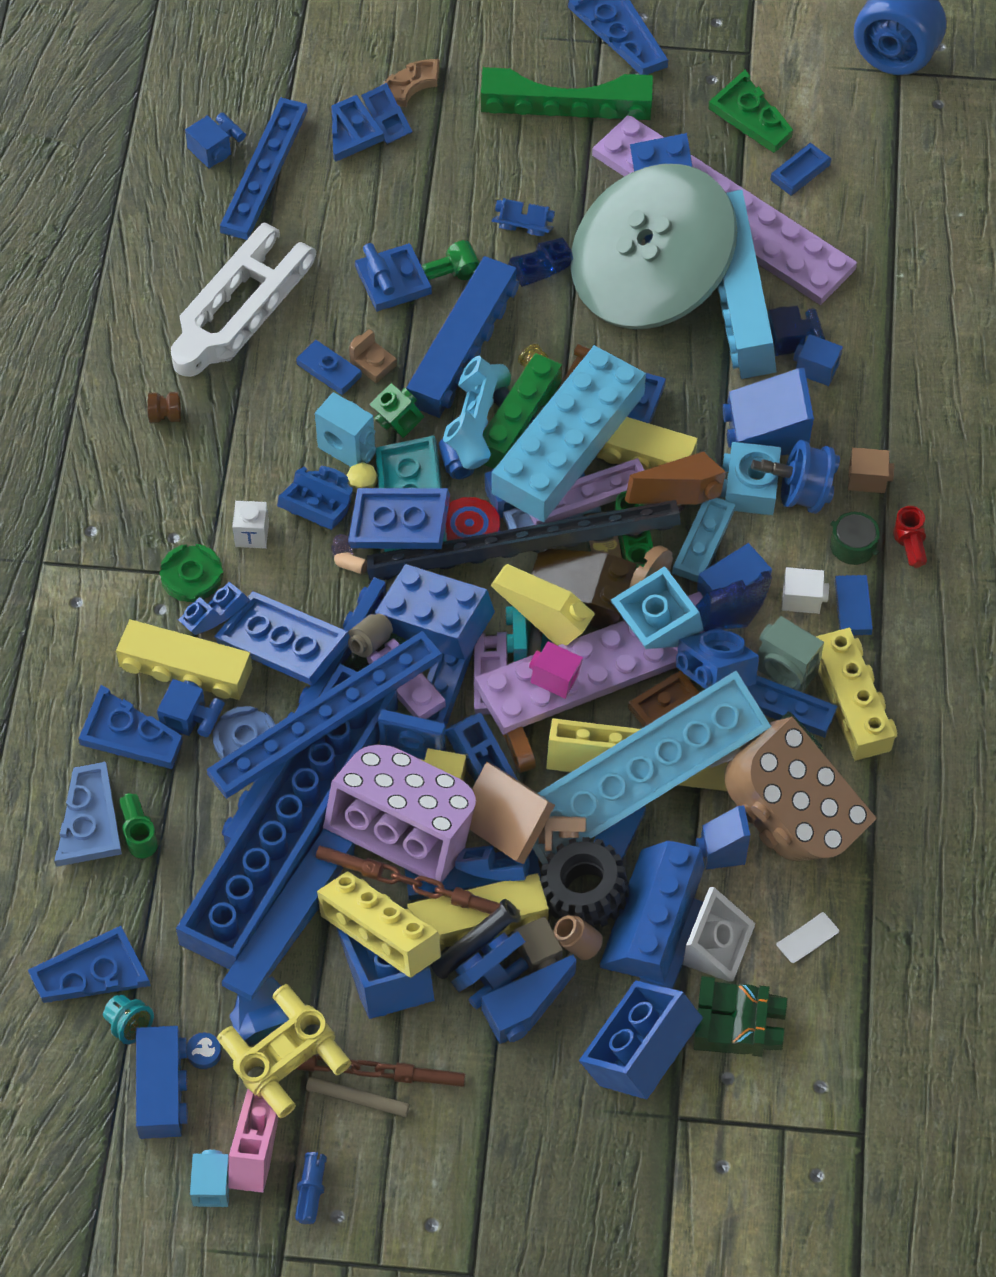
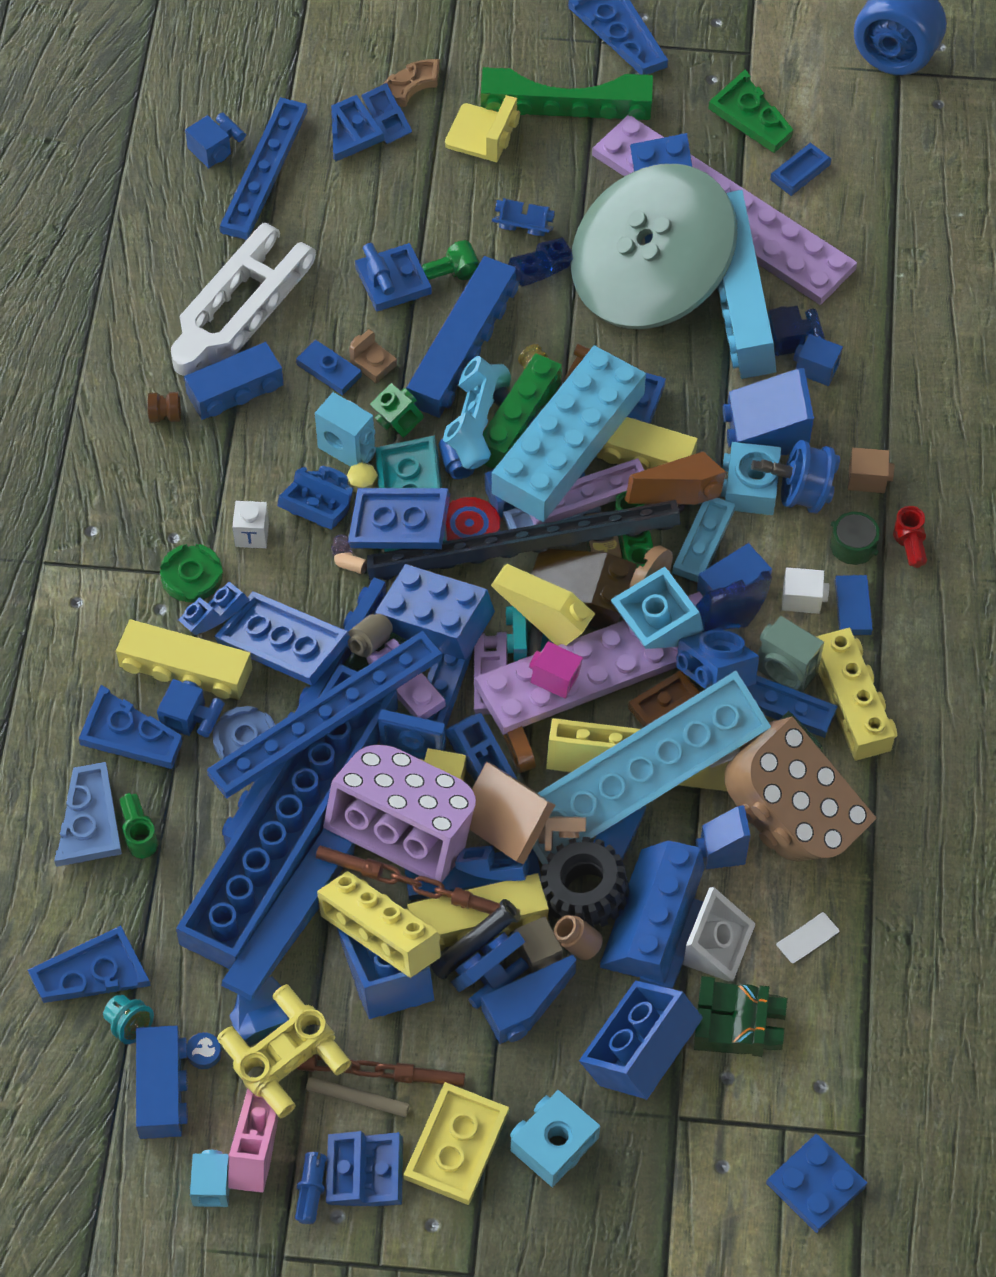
(234, 381): none -> blue brick
(364, 1169): none -> blue slope
(456, 1143): none -> light yellow plate
(483, 131): none -> light yellow bracket
(554, 1117): none -> medium azure brick
(816, 1183): none -> blue plate

